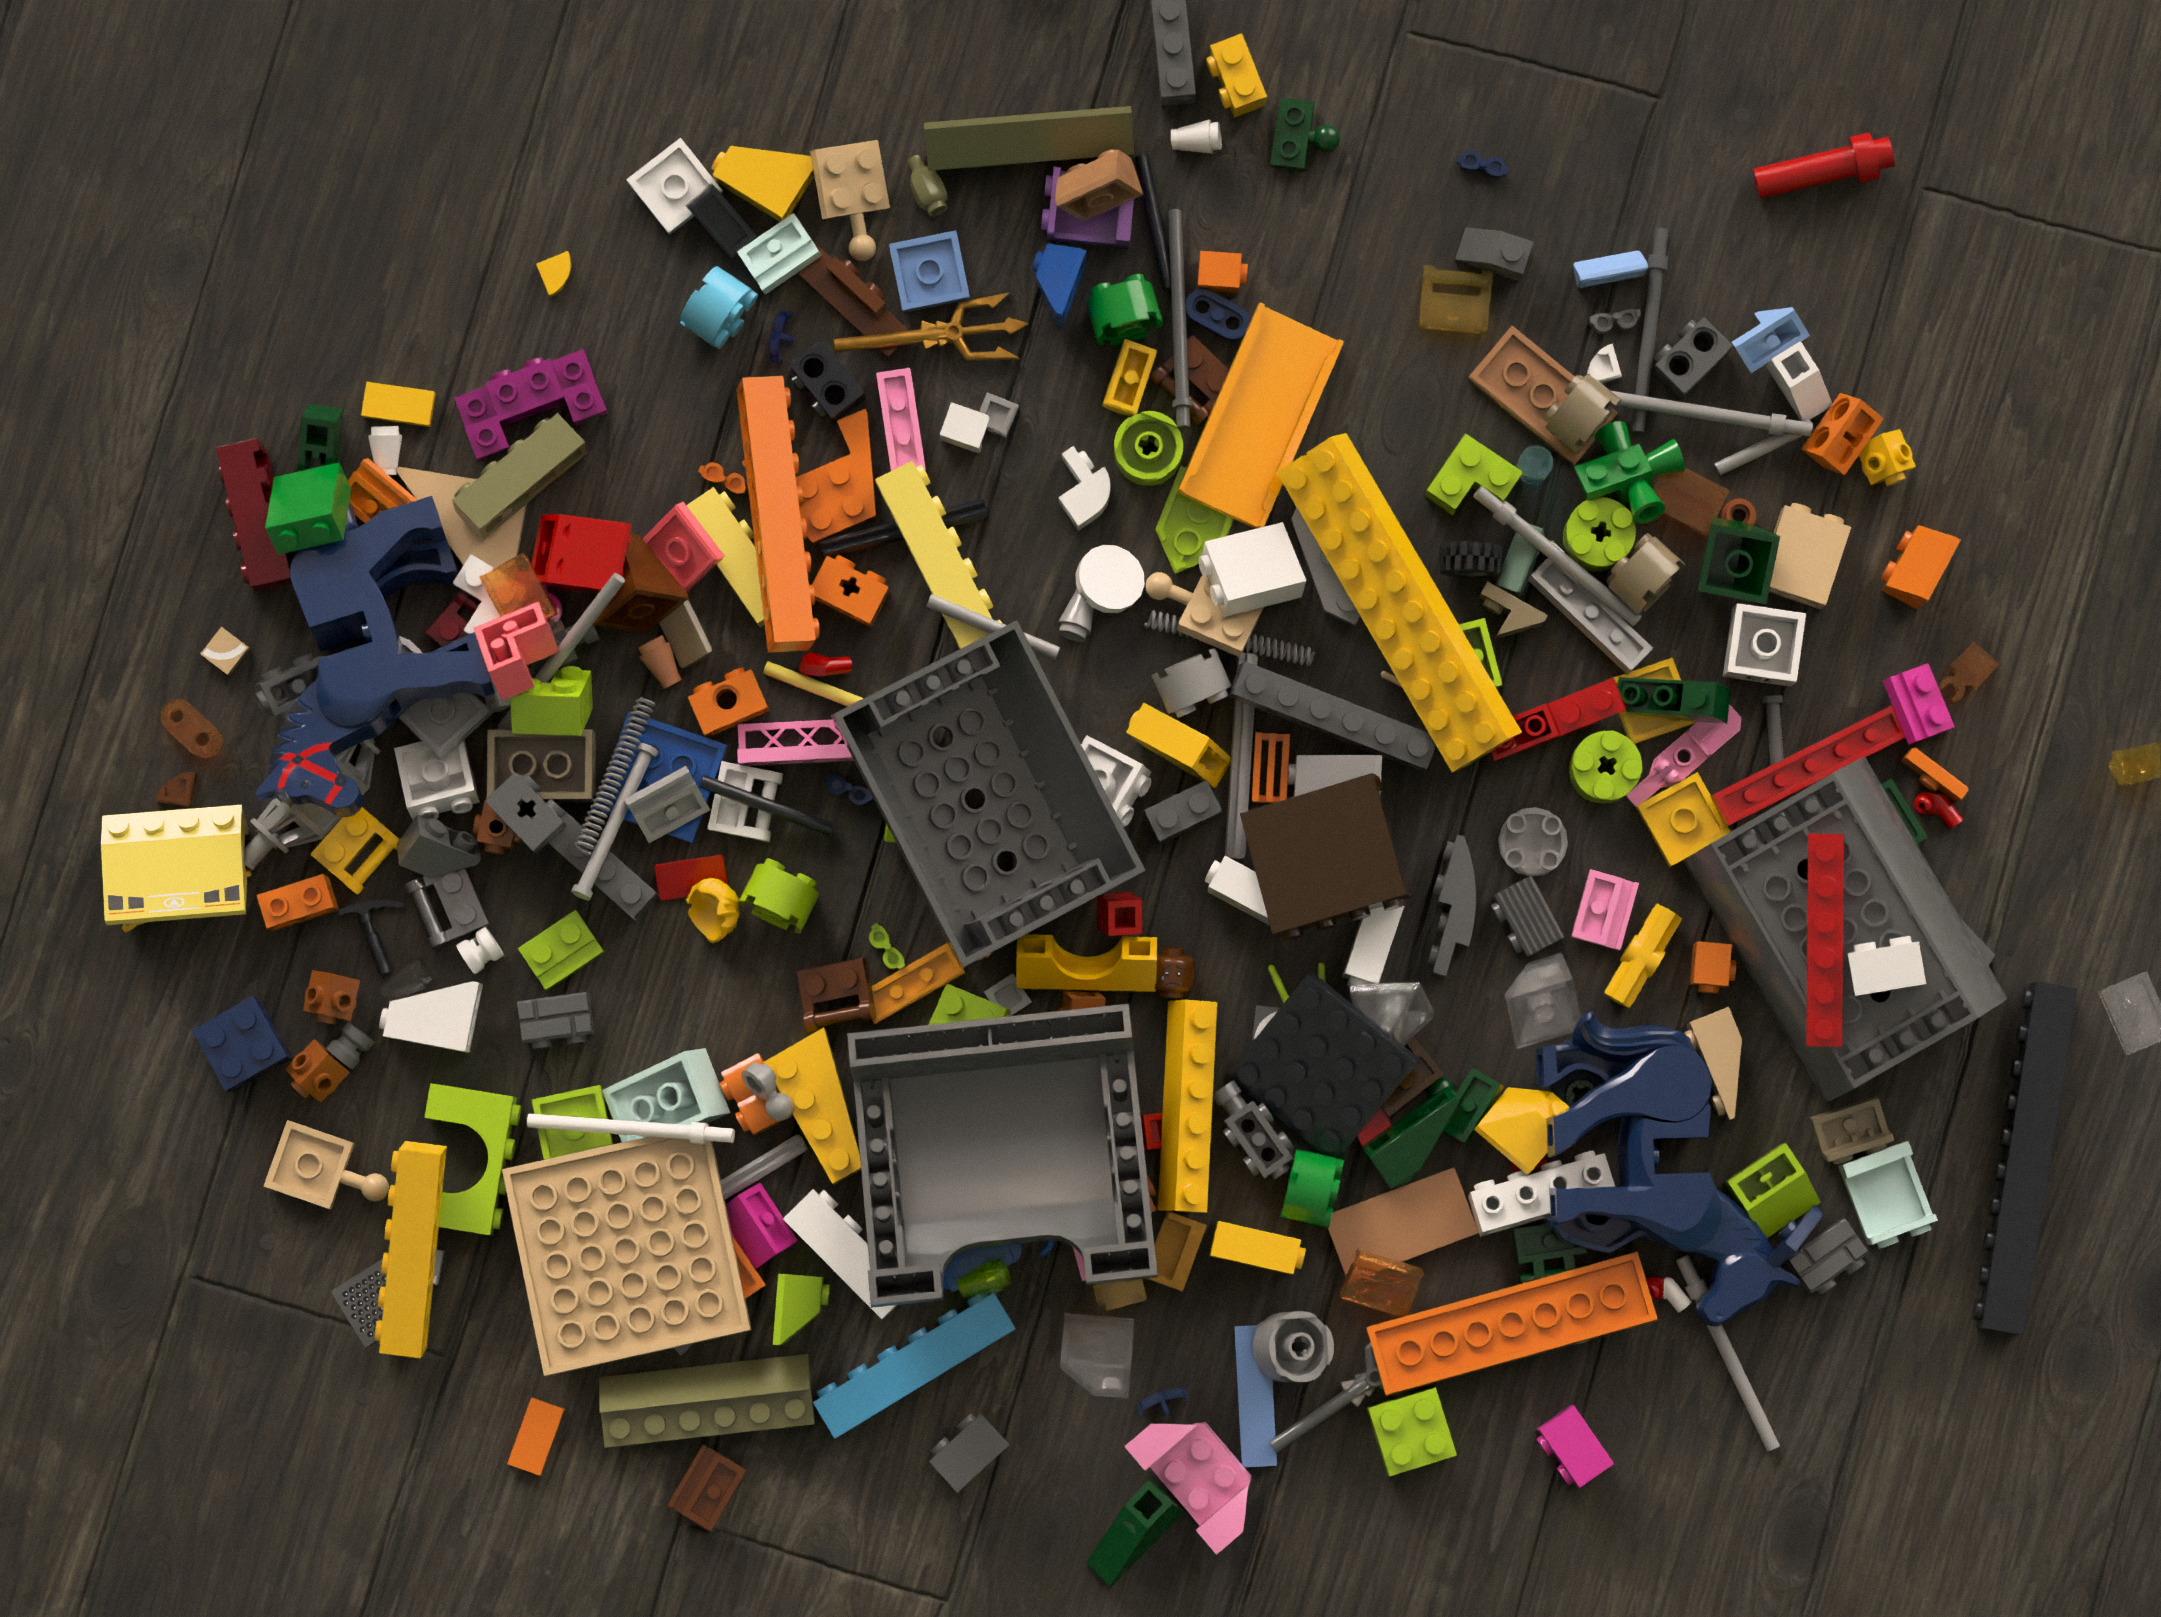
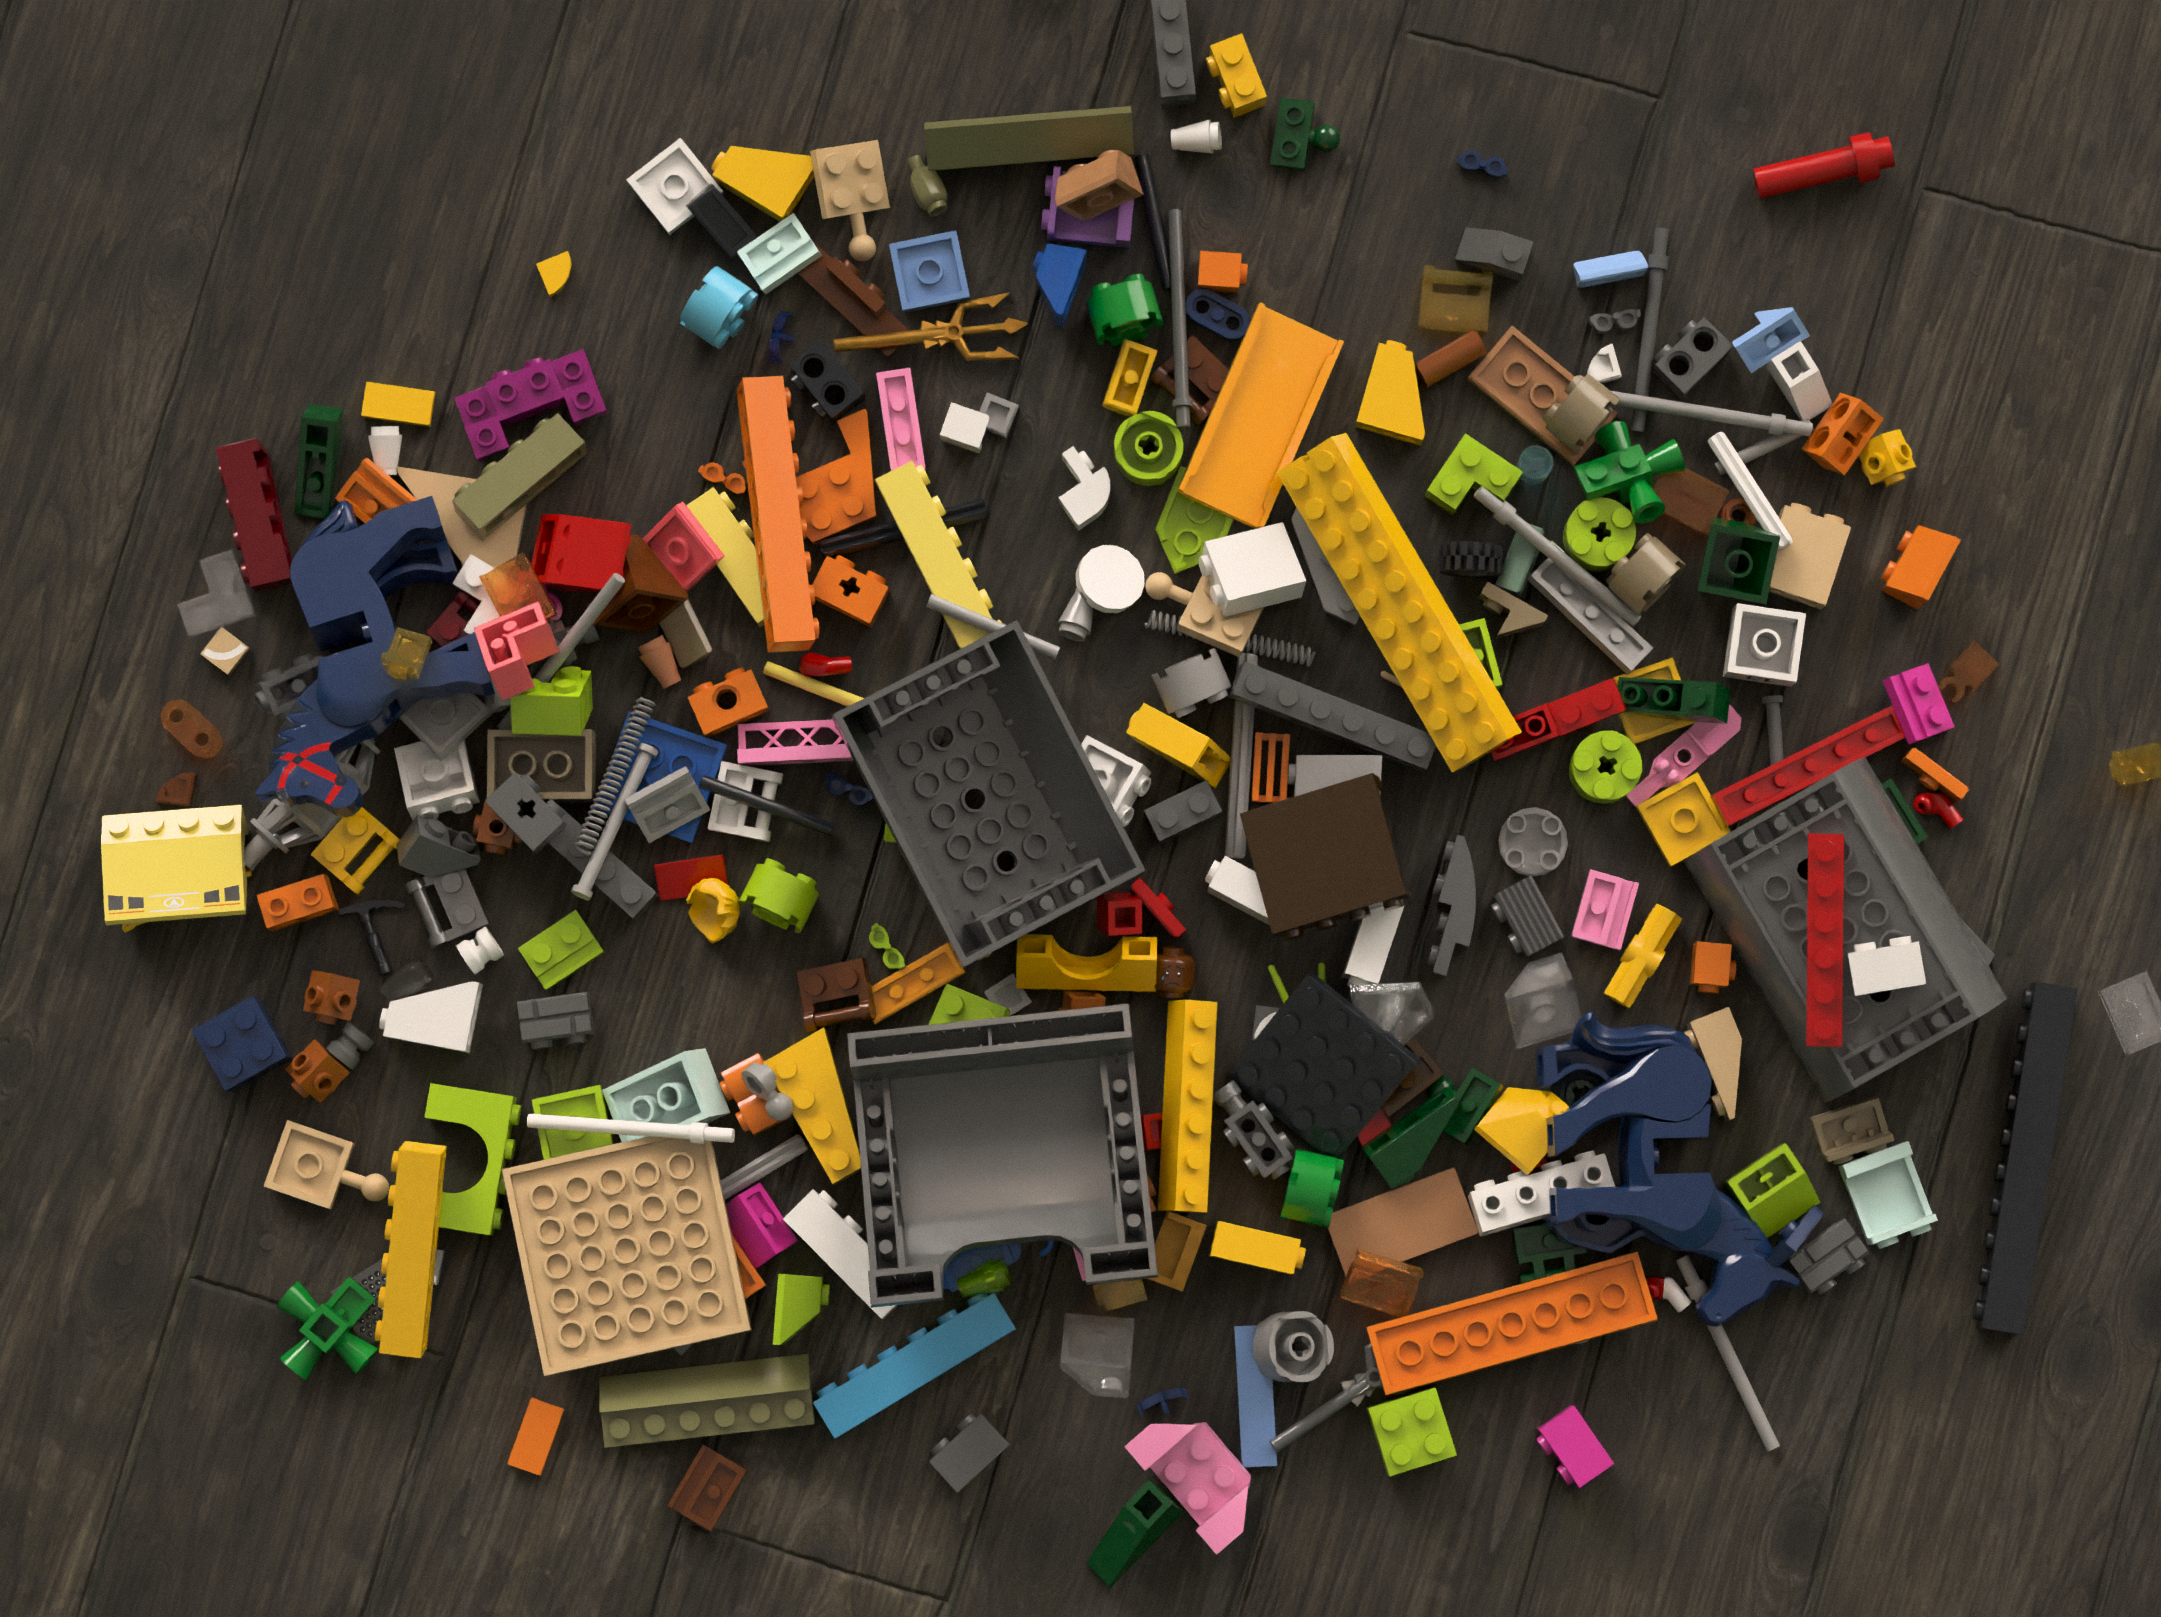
(227, 598): none -> clear plate
(308, 508): green brick -> none
(328, 1327): none -> green brick
(406, 654): none -> clear yellow bracket
(1159, 907): none -> red plate
(1392, 396): none -> yellow slope
(1450, 358): none -> dark orange brick
(1748, 488): none -> white axle

